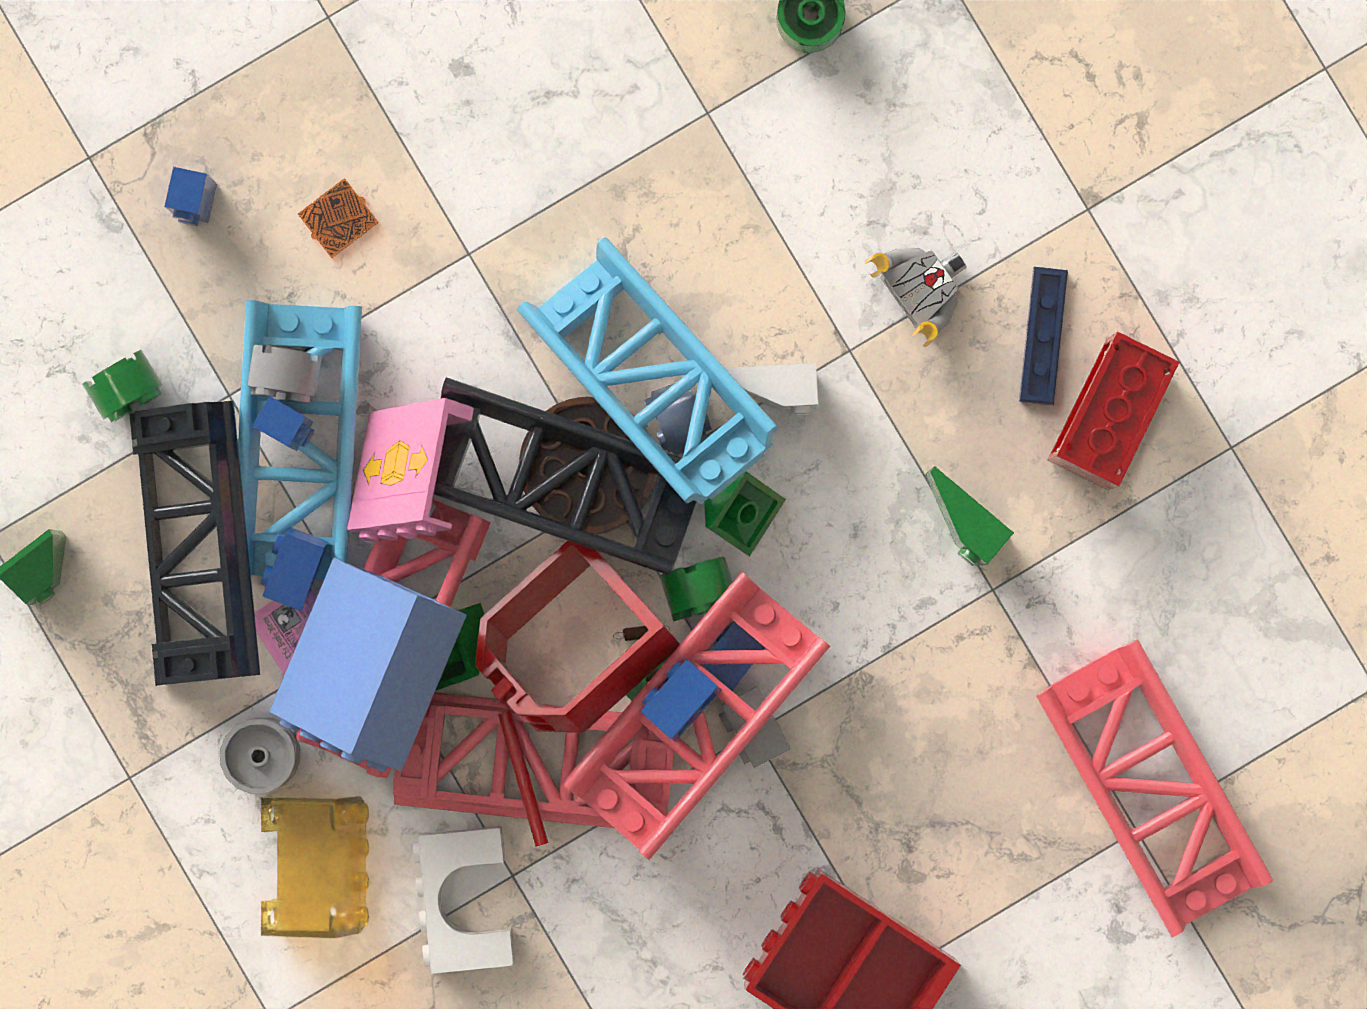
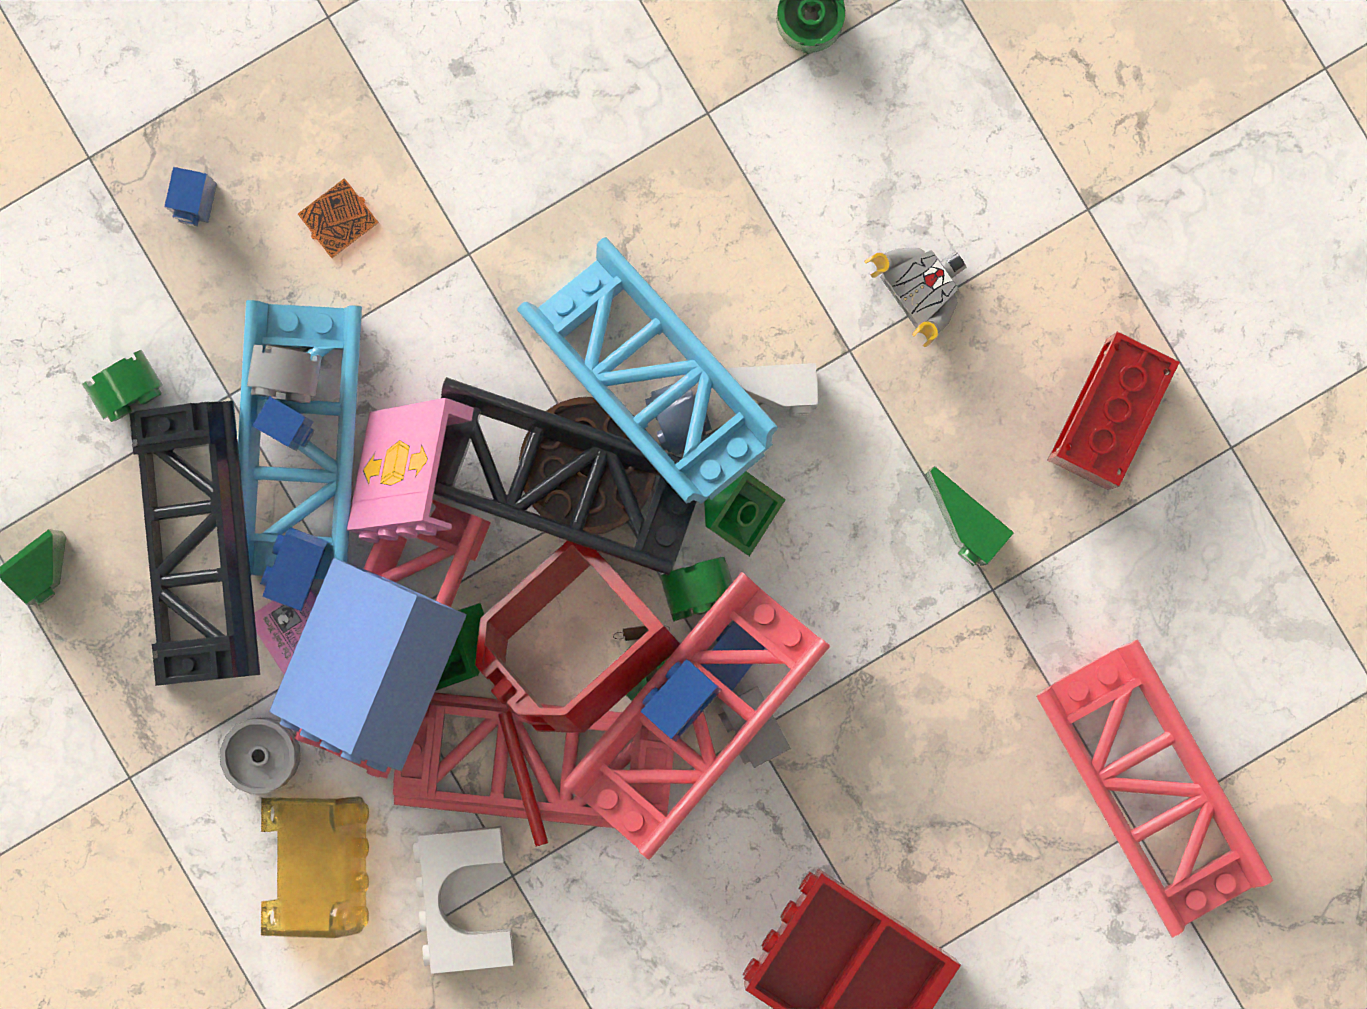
(1043, 336): dark blue tile -> none

